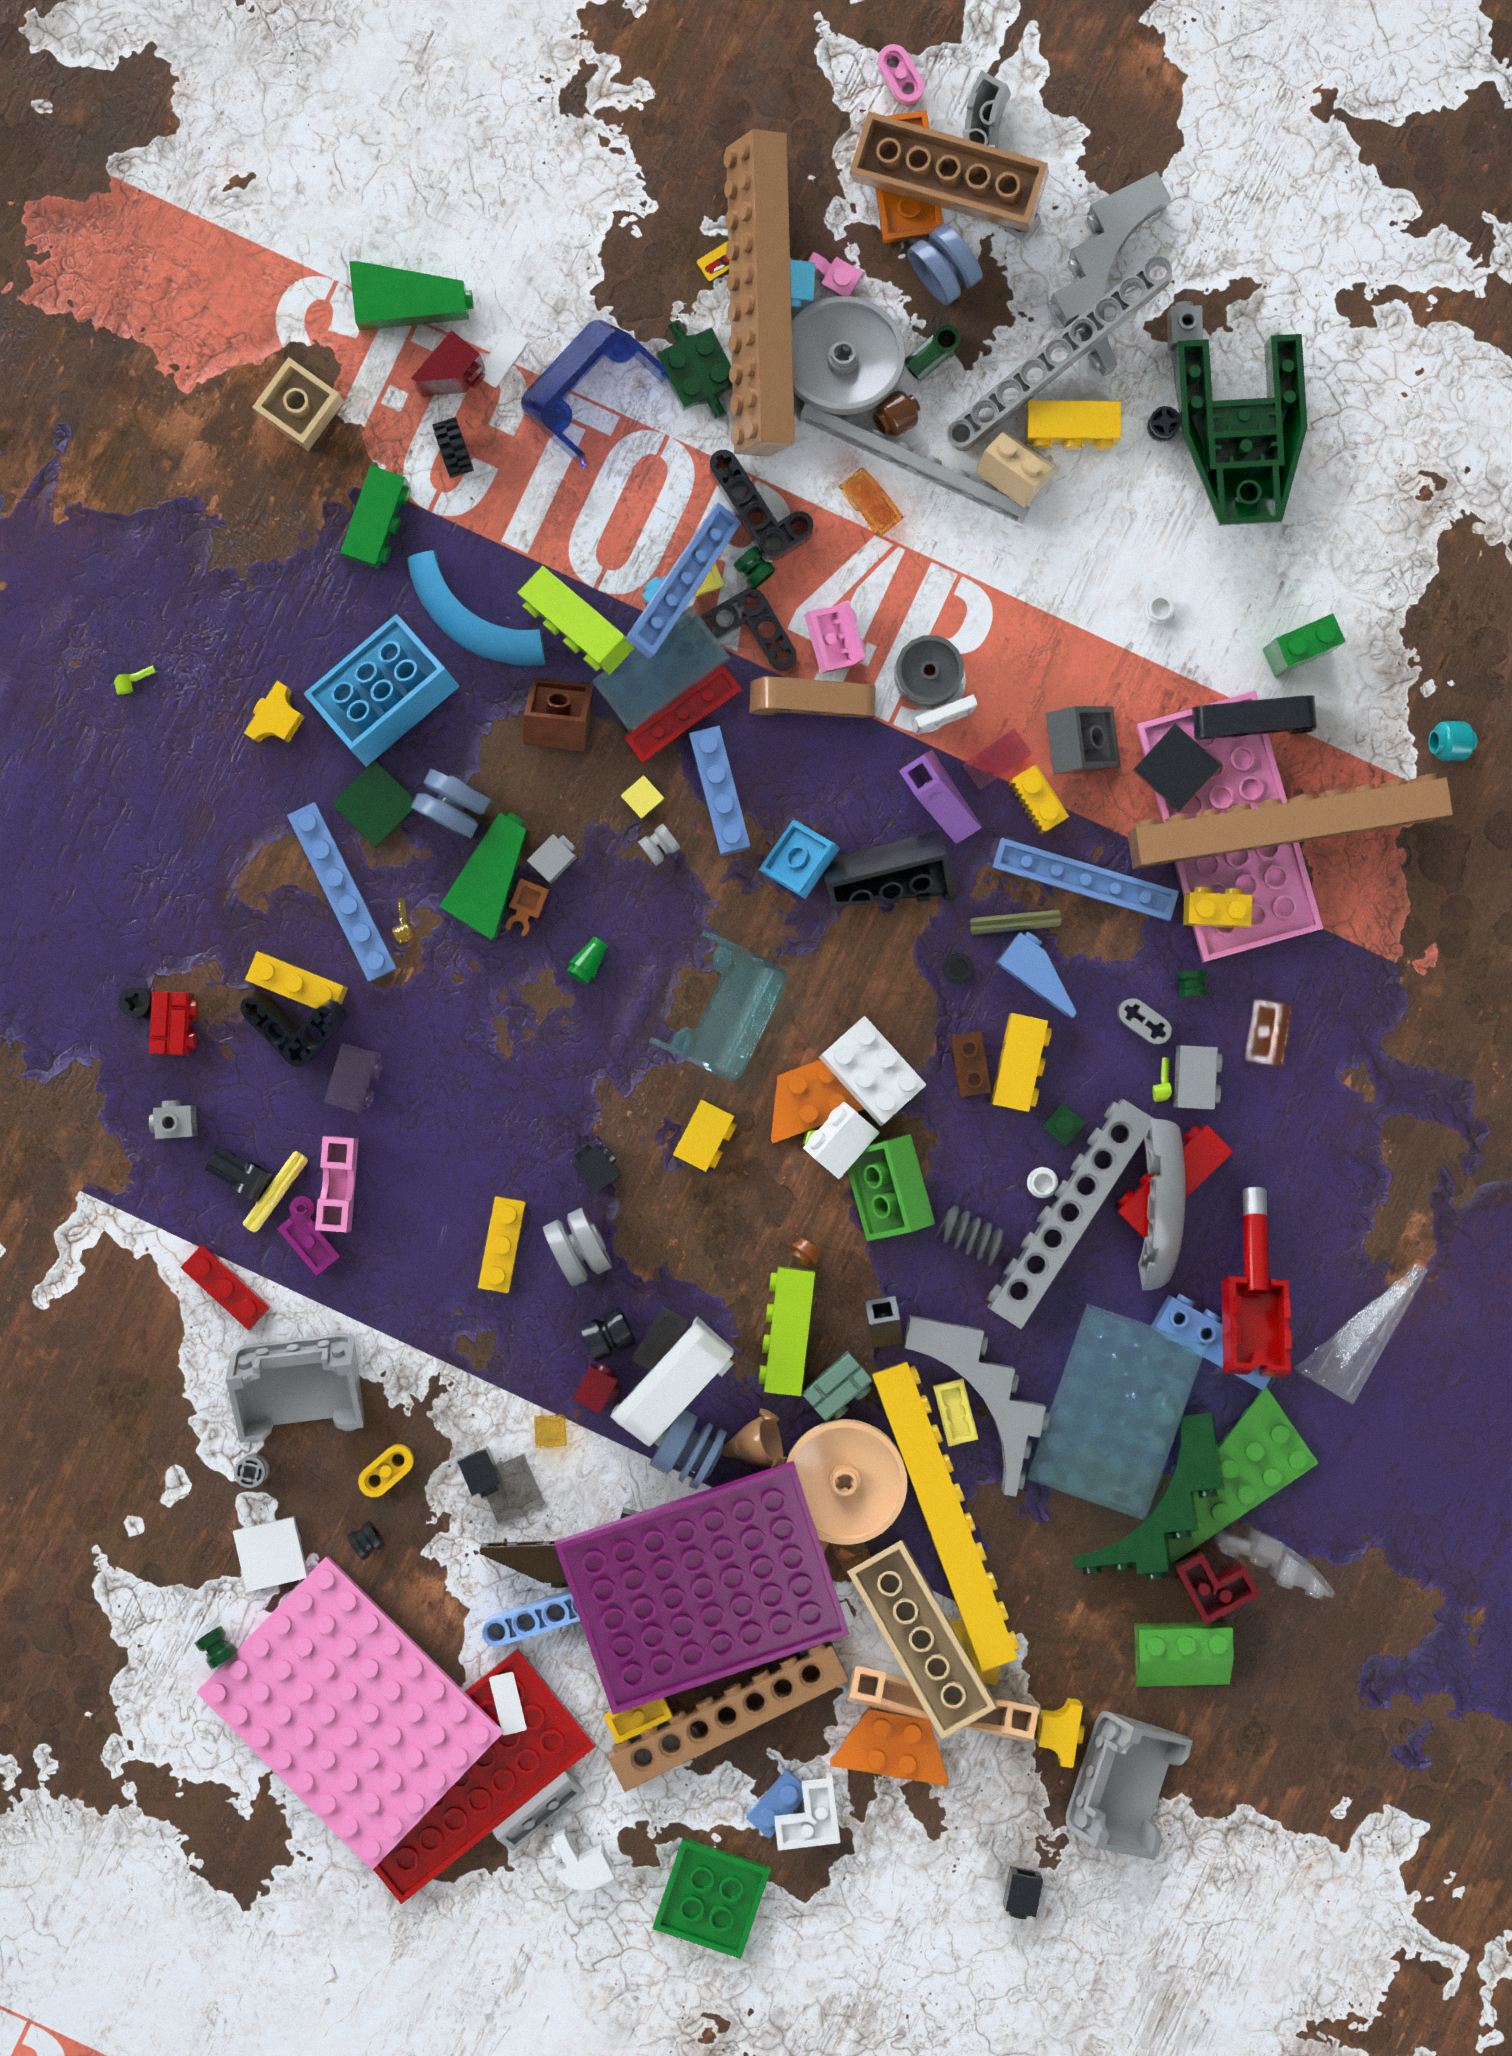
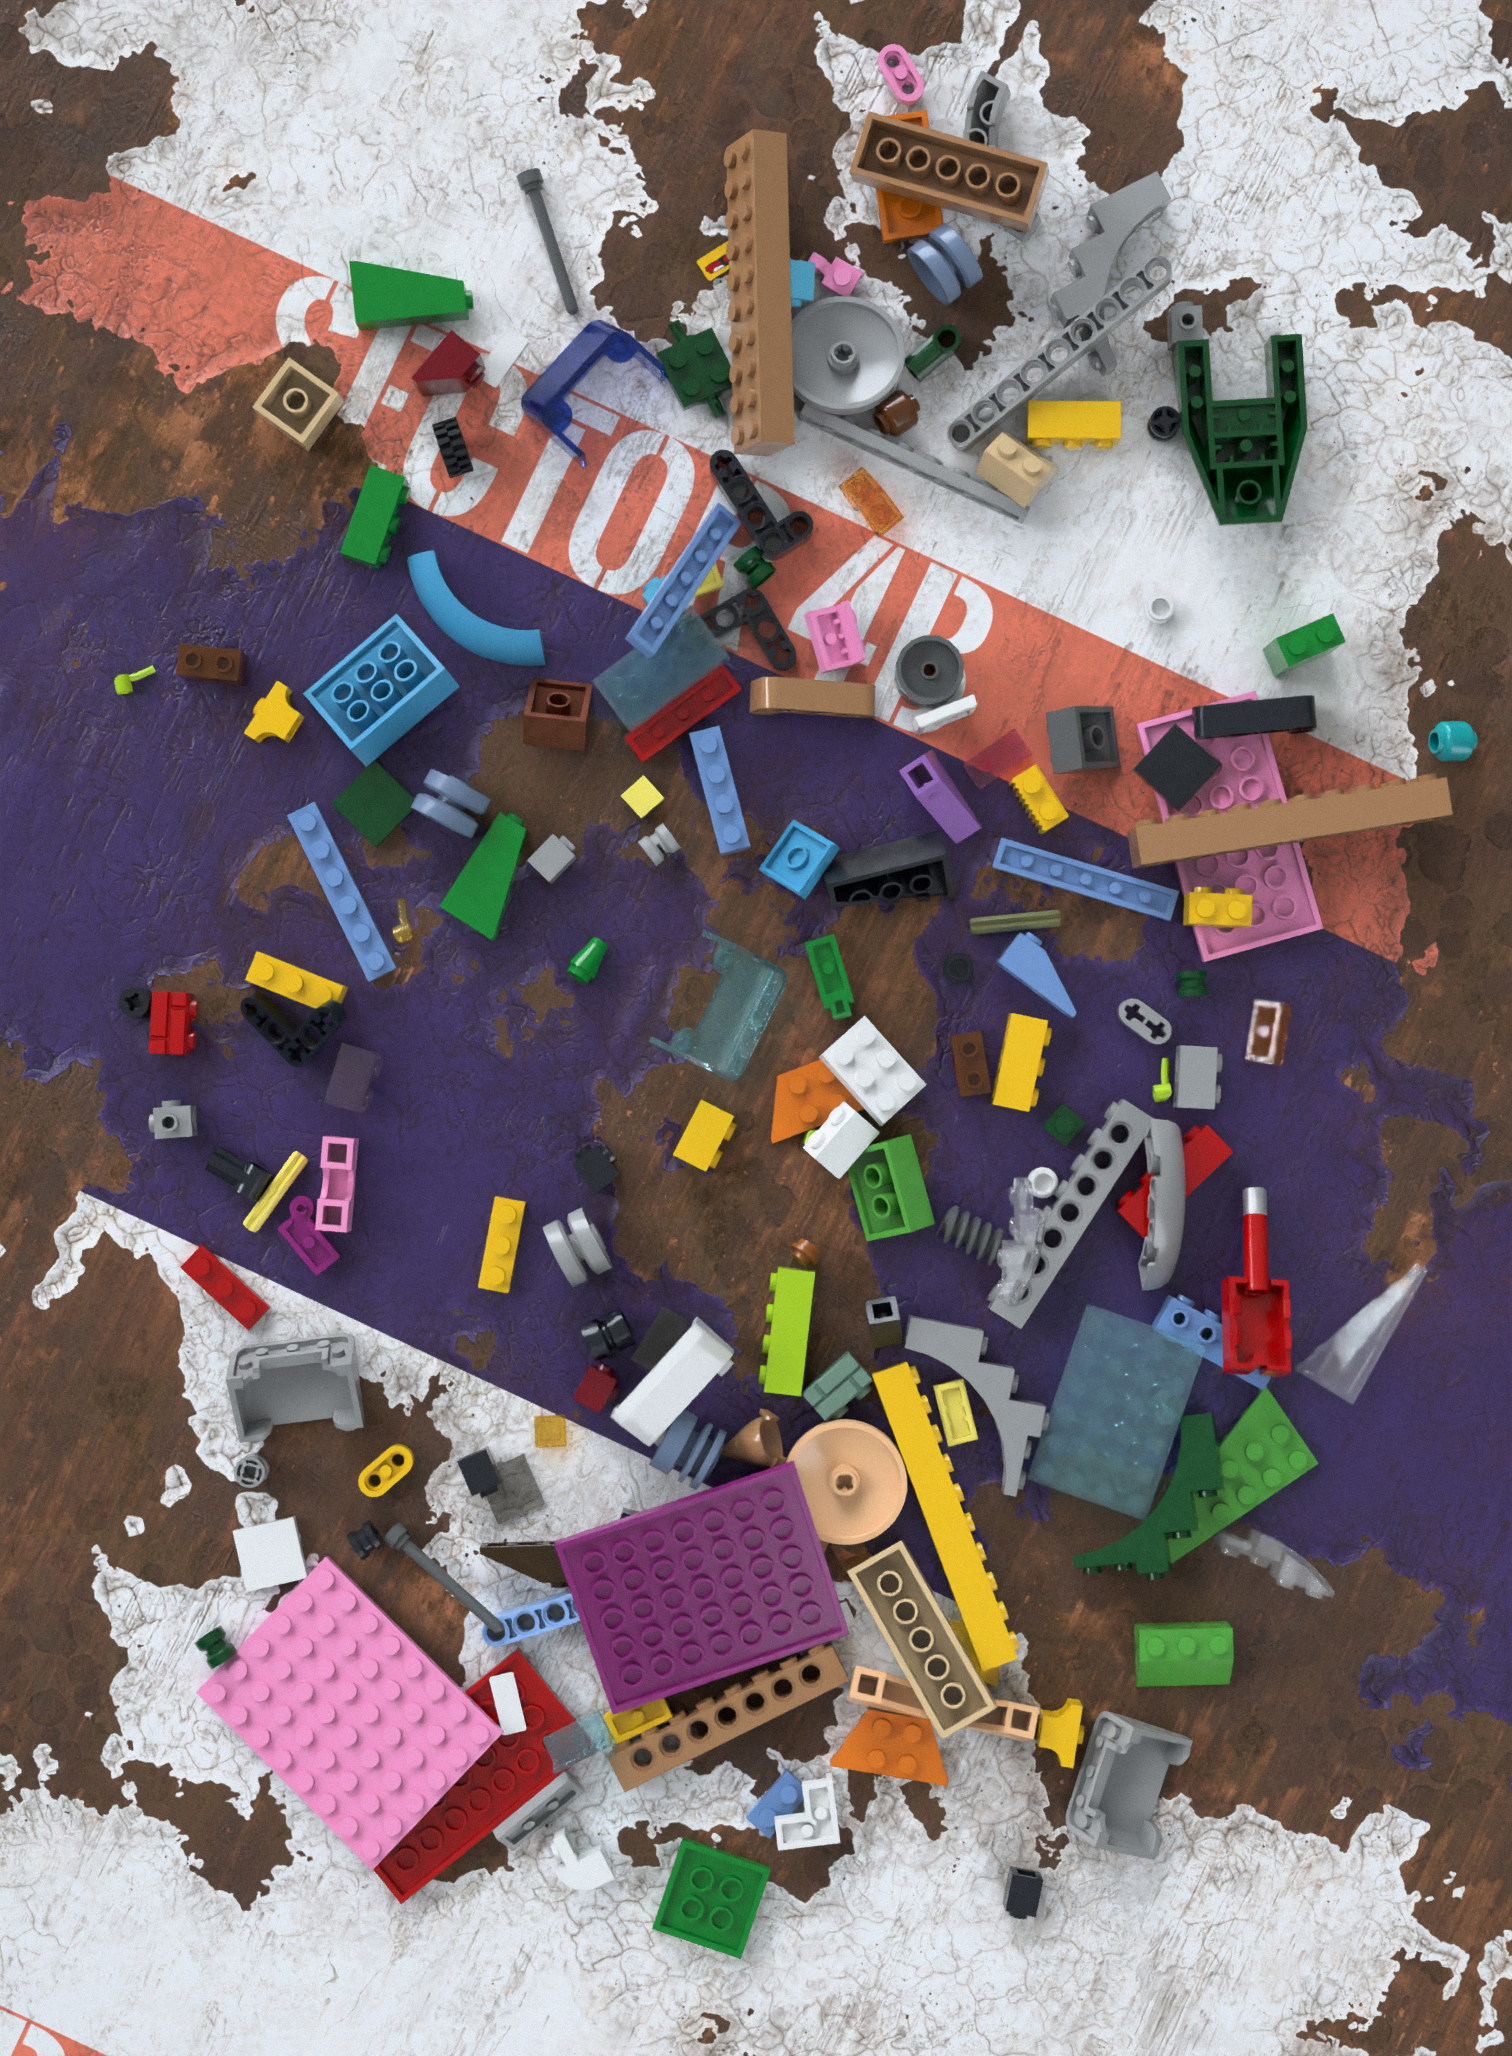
(211, 664): none -> reddish brown brick
(401, 1540): none -> dark grey piece
(528, 902): dark orange plate -> none
(531, 183): none -> dark grey piece
(576, 620): lime brick -> none
(577, 1741): none -> clear light blue panel
(830, 976): none -> green hinge
(1020, 1256): none -> clear slope
(1212, 1593): dark red brick -> none

